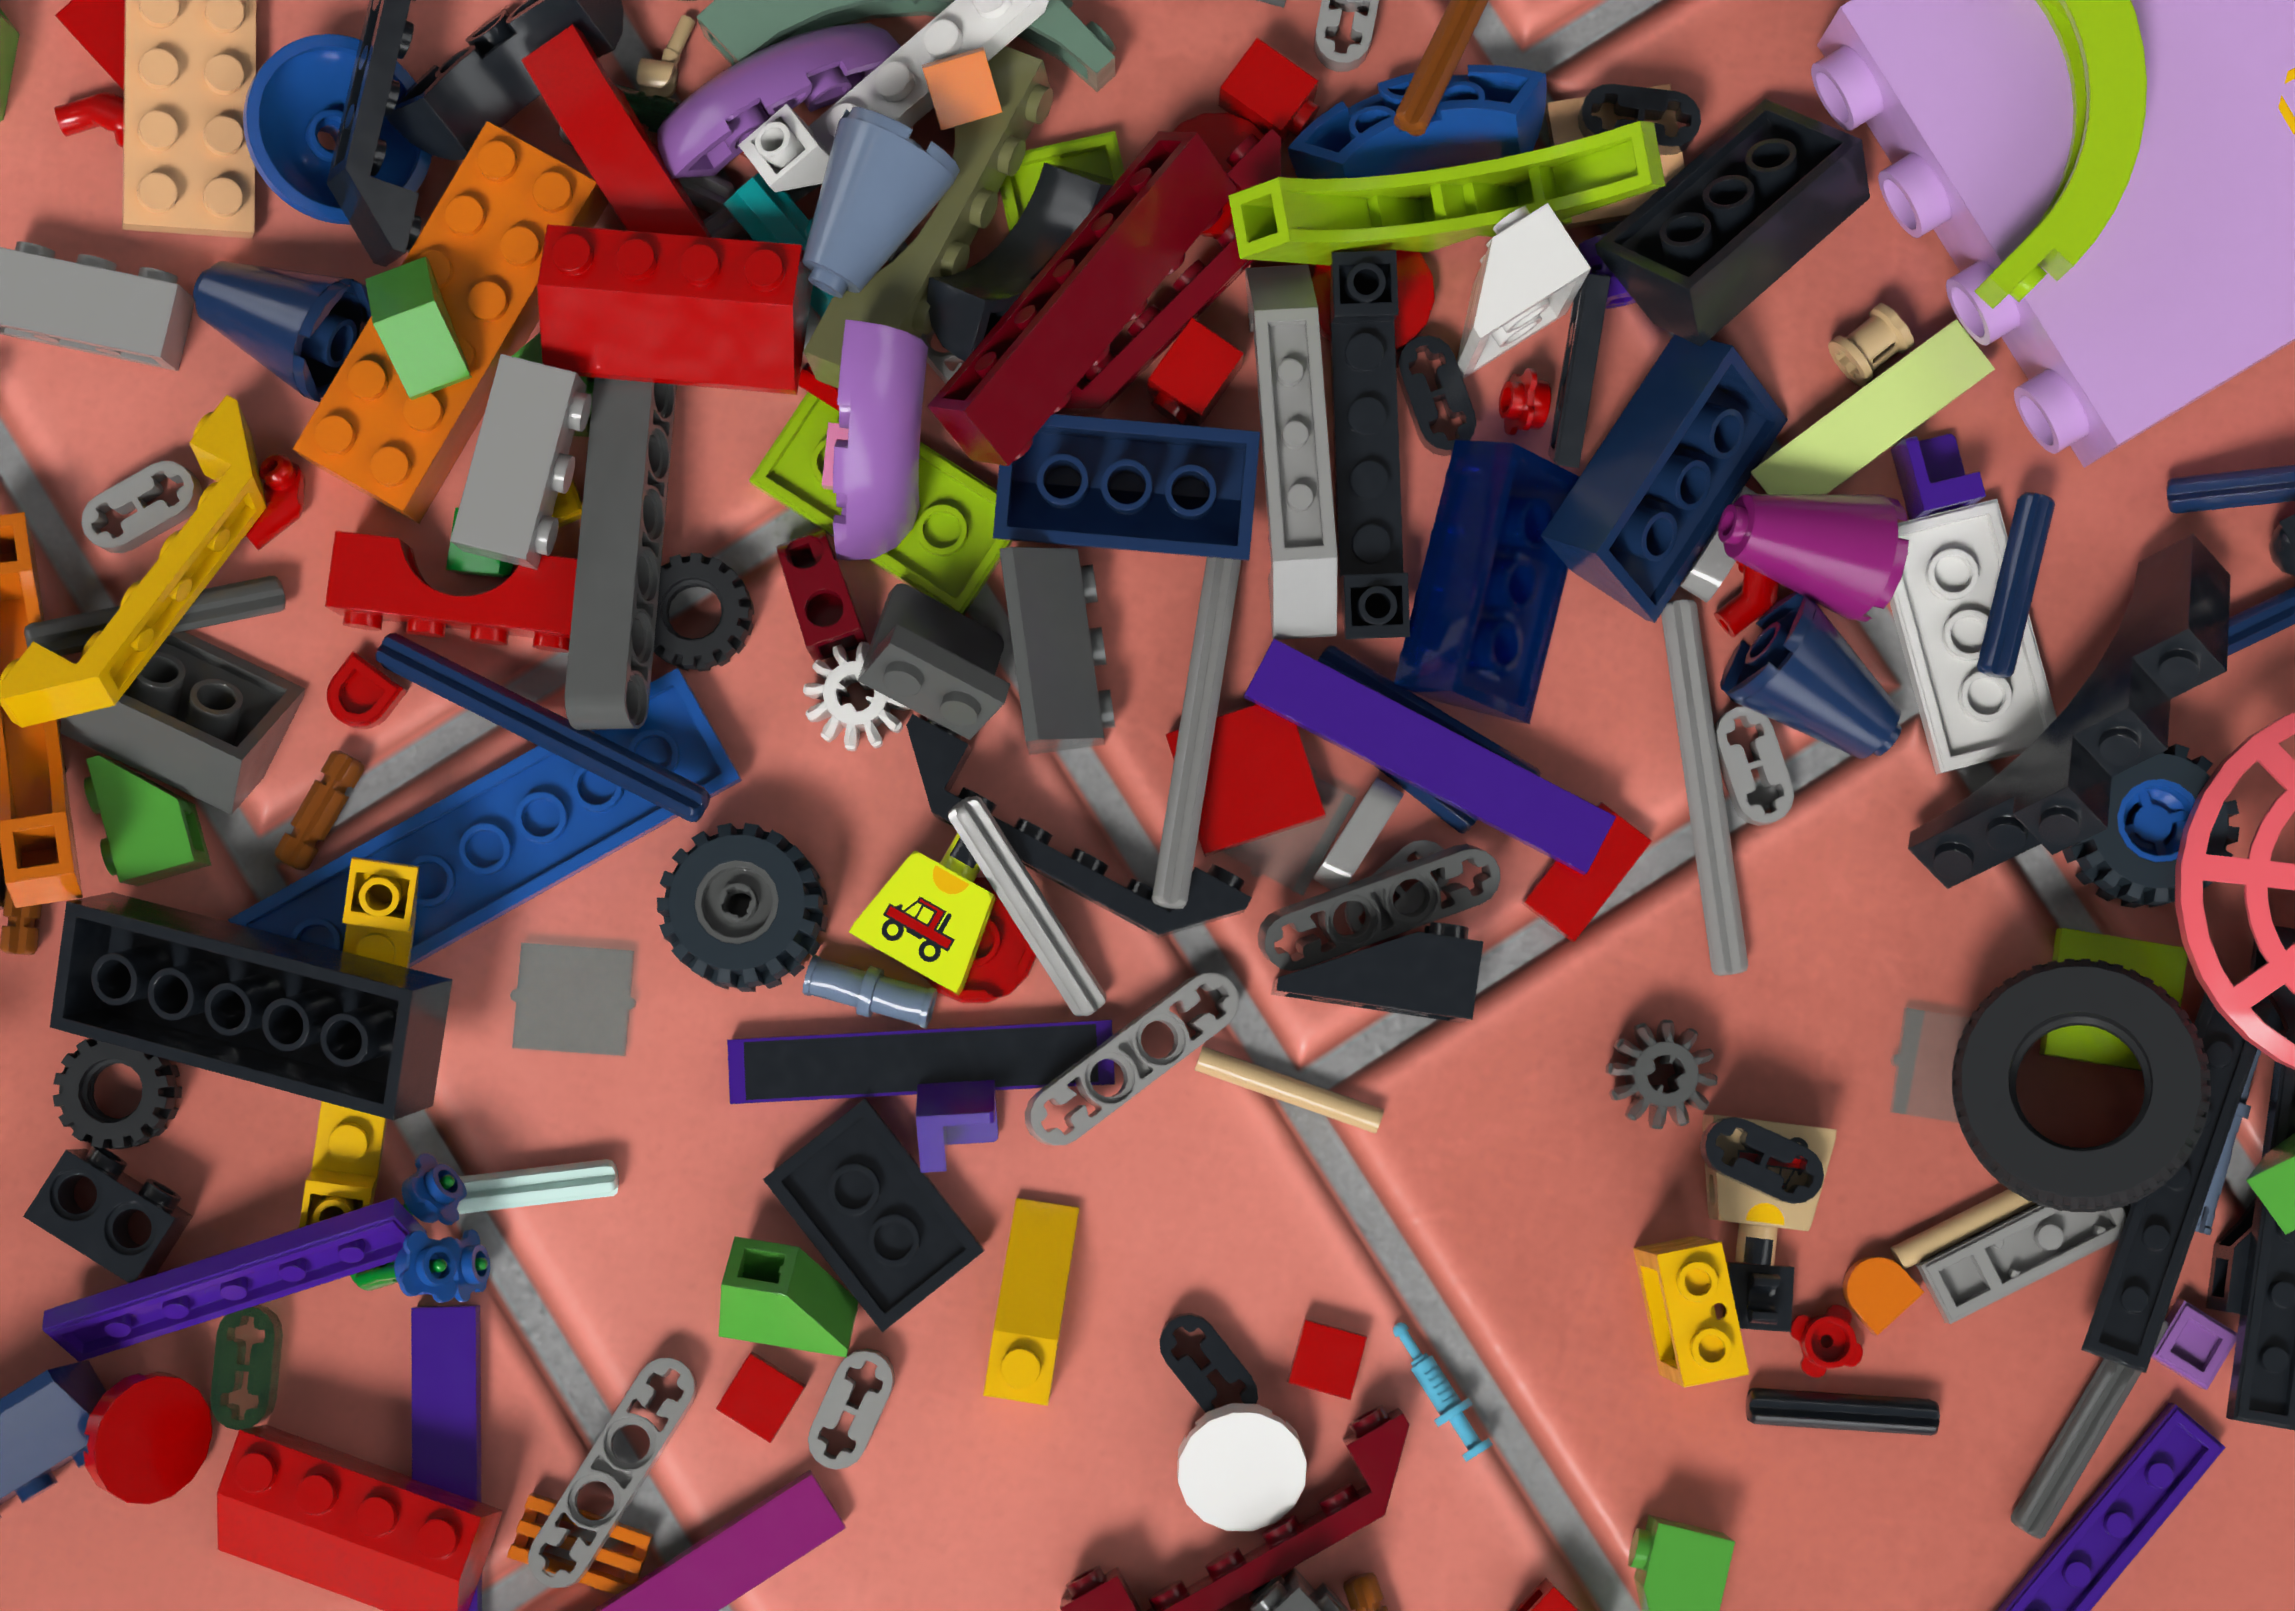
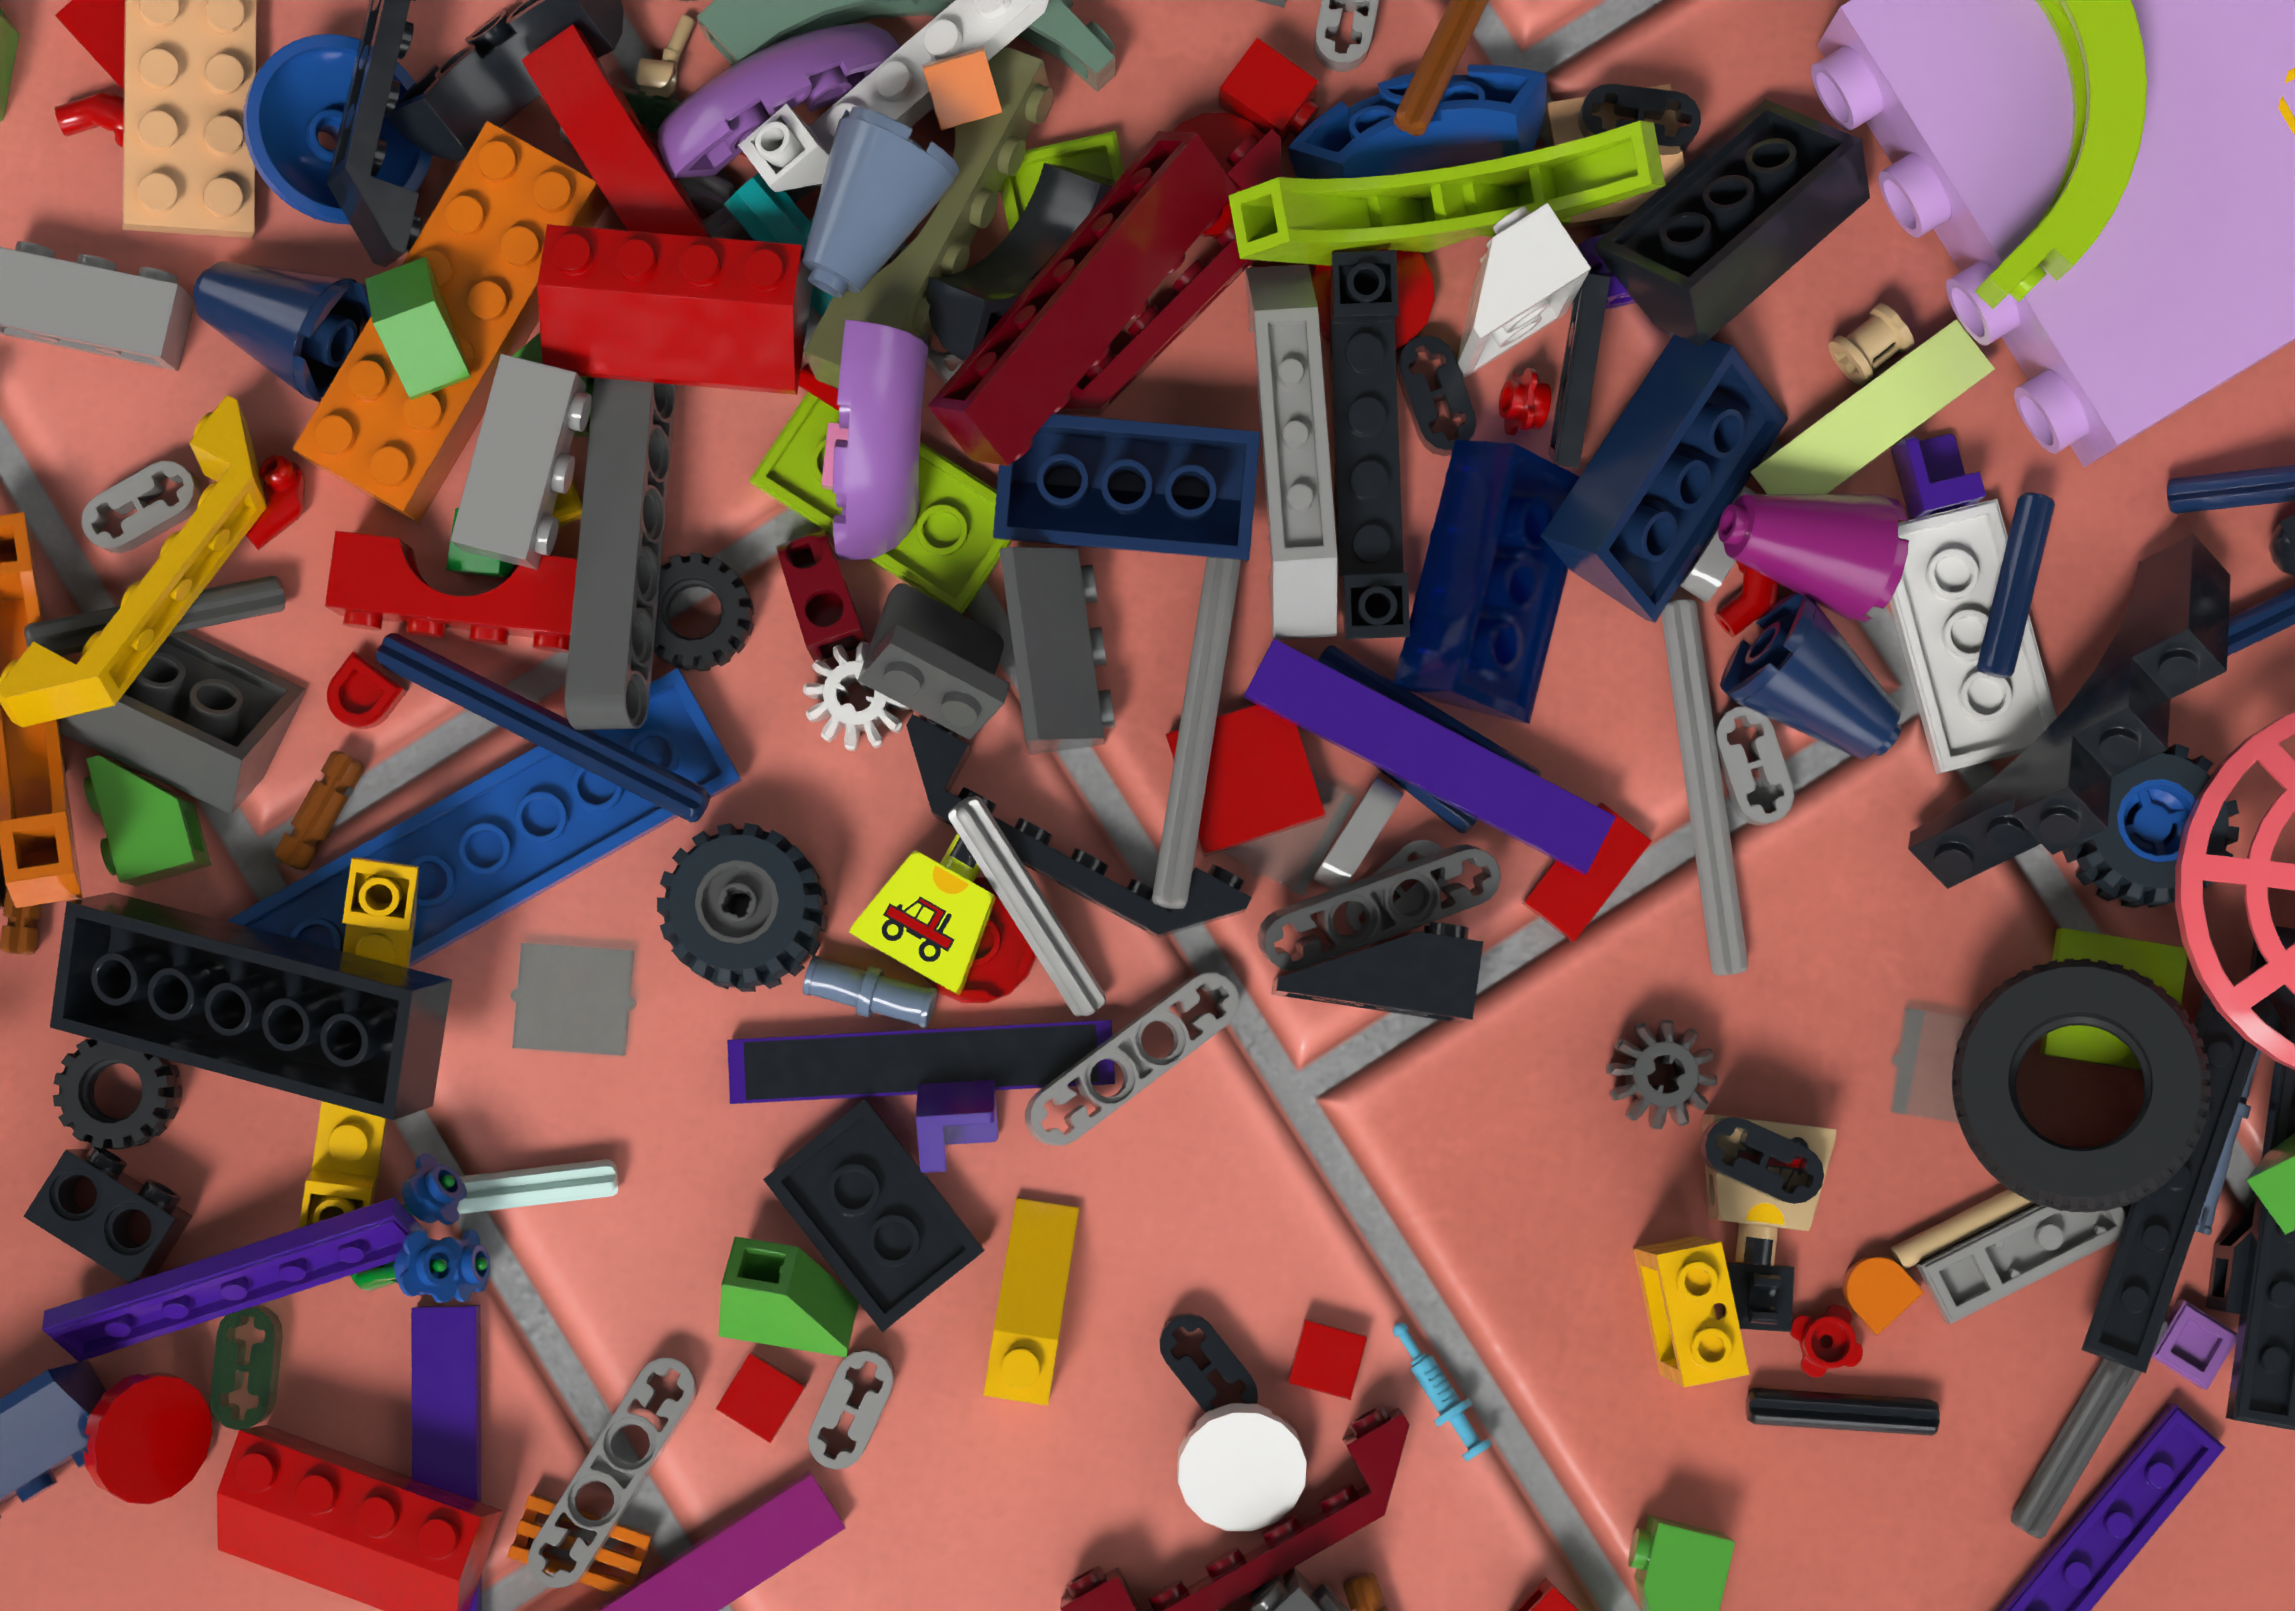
(1193, 374): red brick -> none
(1289, 1090): tan bar -> none

